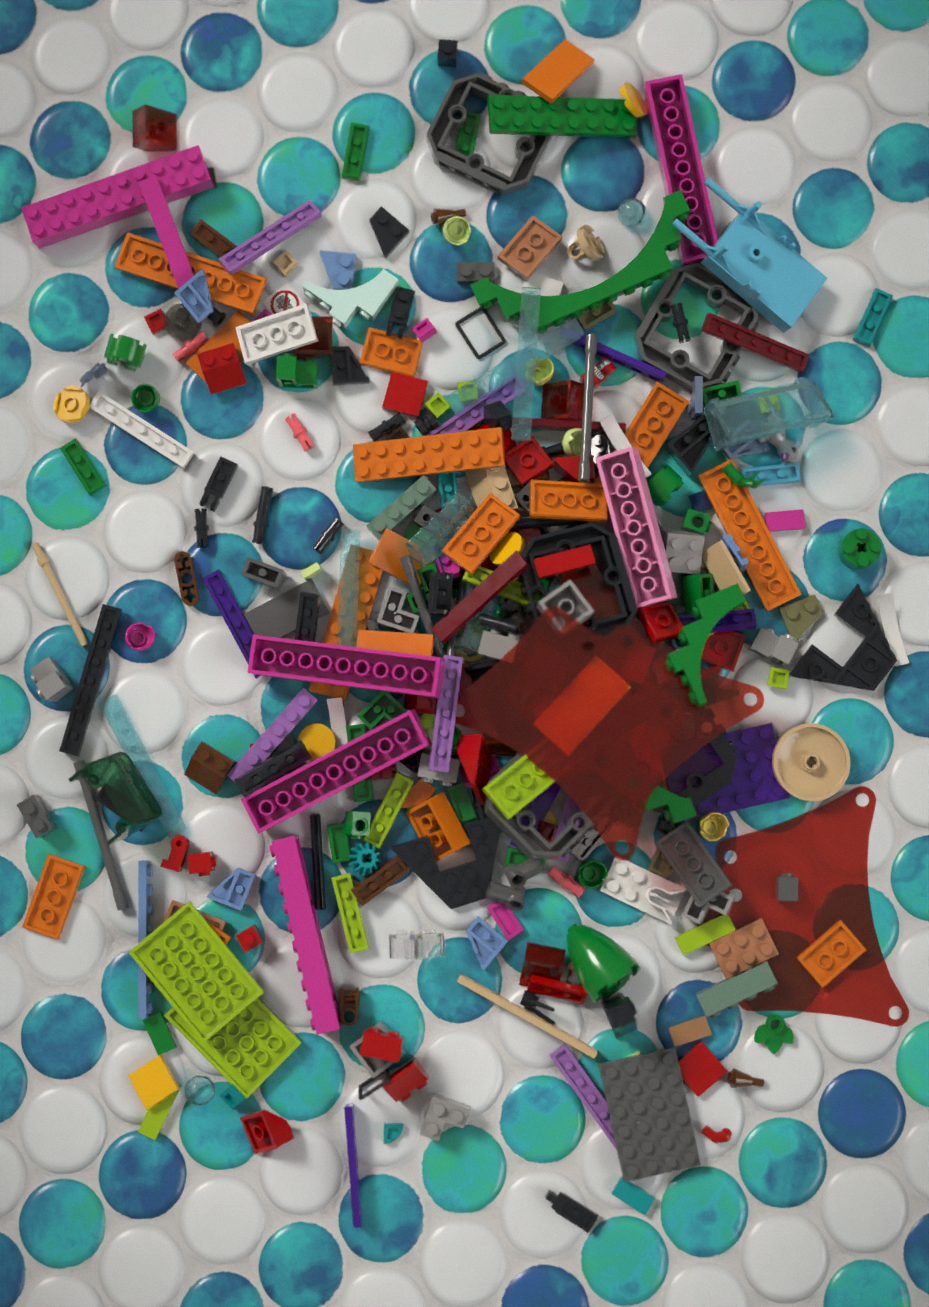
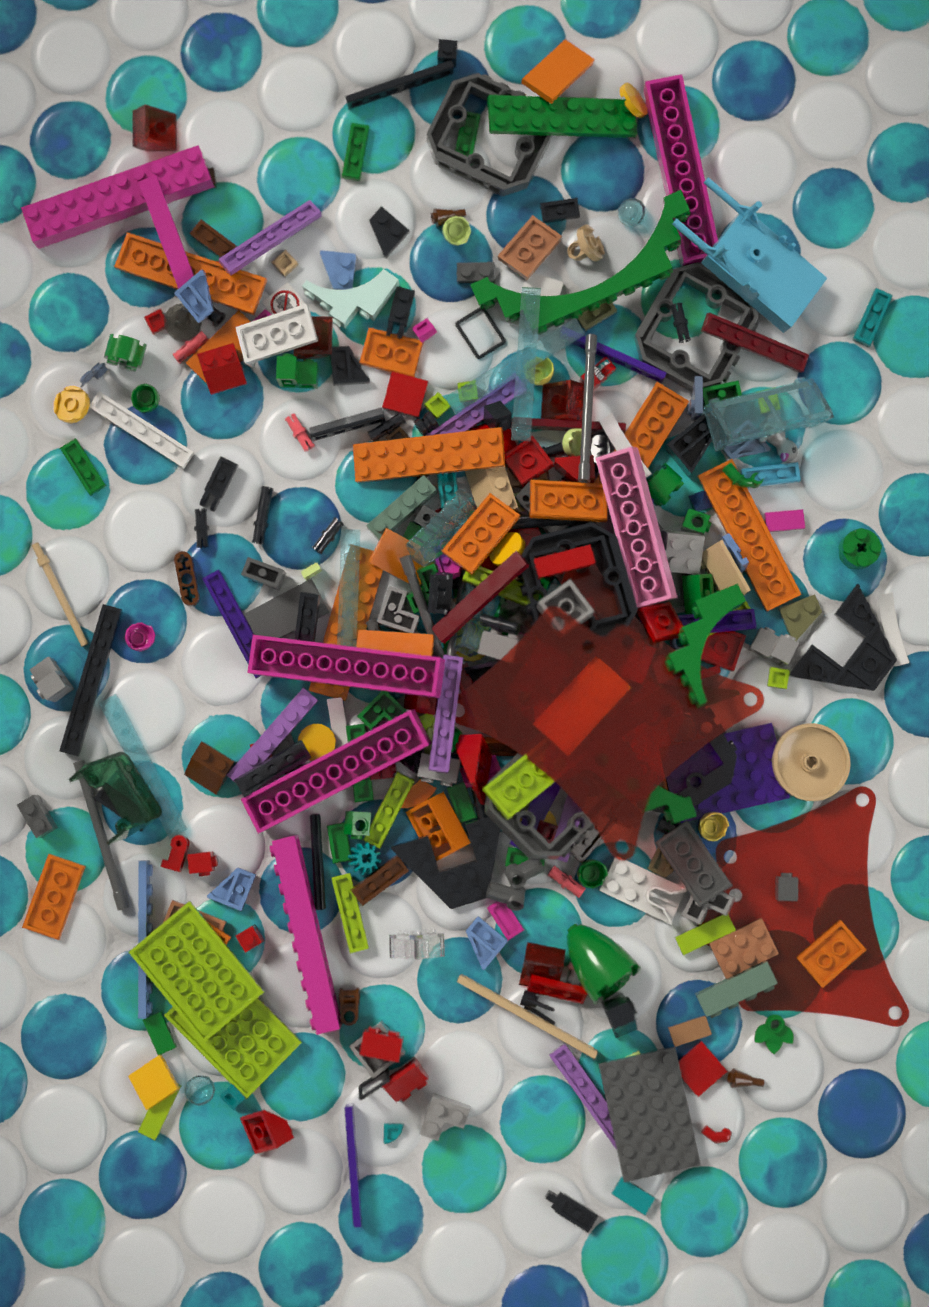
(346, 424): none -> black slope
(400, 84): none -> black tile
(559, 210): none -> black plate

